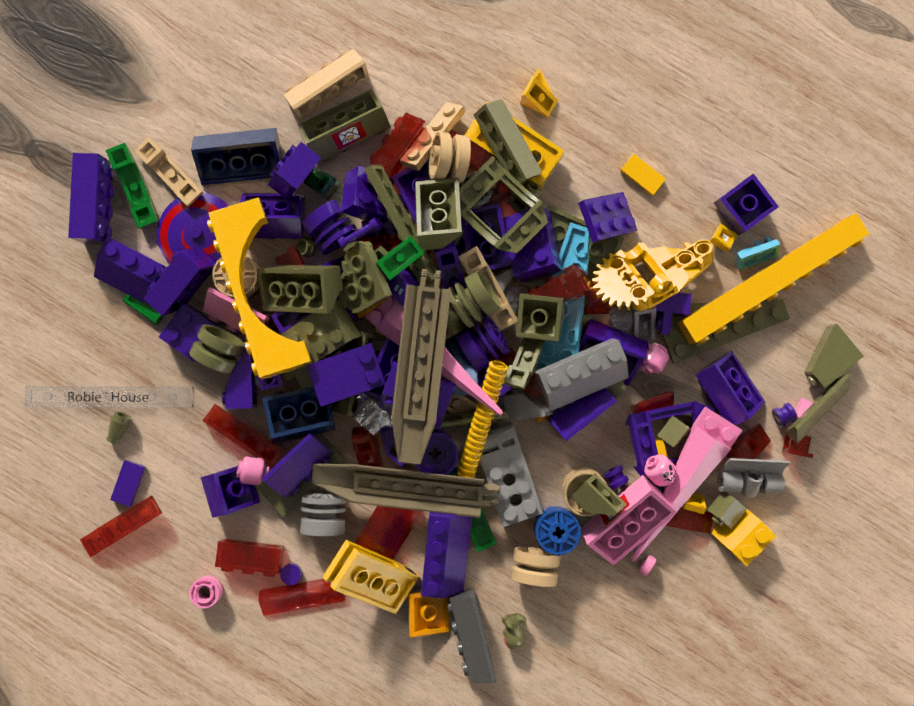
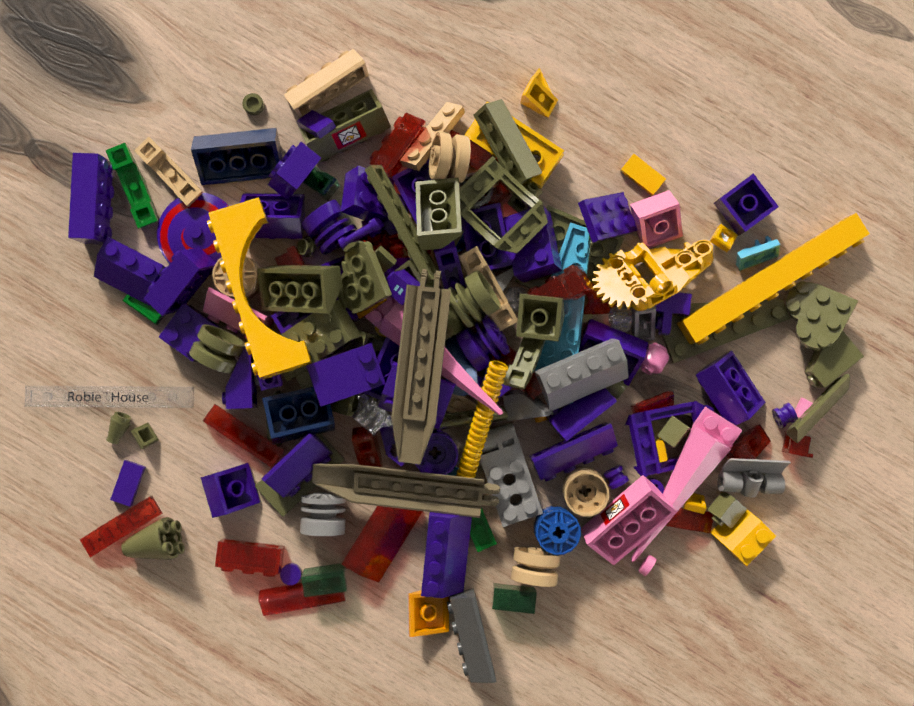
(144, 435): none -> olive slope
(157, 541): none -> olive cone
(197, 596): bright pink wheel -> none
(252, 470): bright pink head -> none
(253, 104): none -> olive tile
(316, 124): none -> dark purple tile
(324, 580): none -> clear green panel
(370, 577): yellow hinge -> none
(399, 257): green plate -> none
(512, 632): olive animal -> none
(514, 598): none -> clear green brick
(578, 449): none -> dark purple slope
(598, 497): olive slope -> none
(657, 219): none -> bright pink slope
(660, 470): bright pink head -> none
(819, 314): none -> olive plate

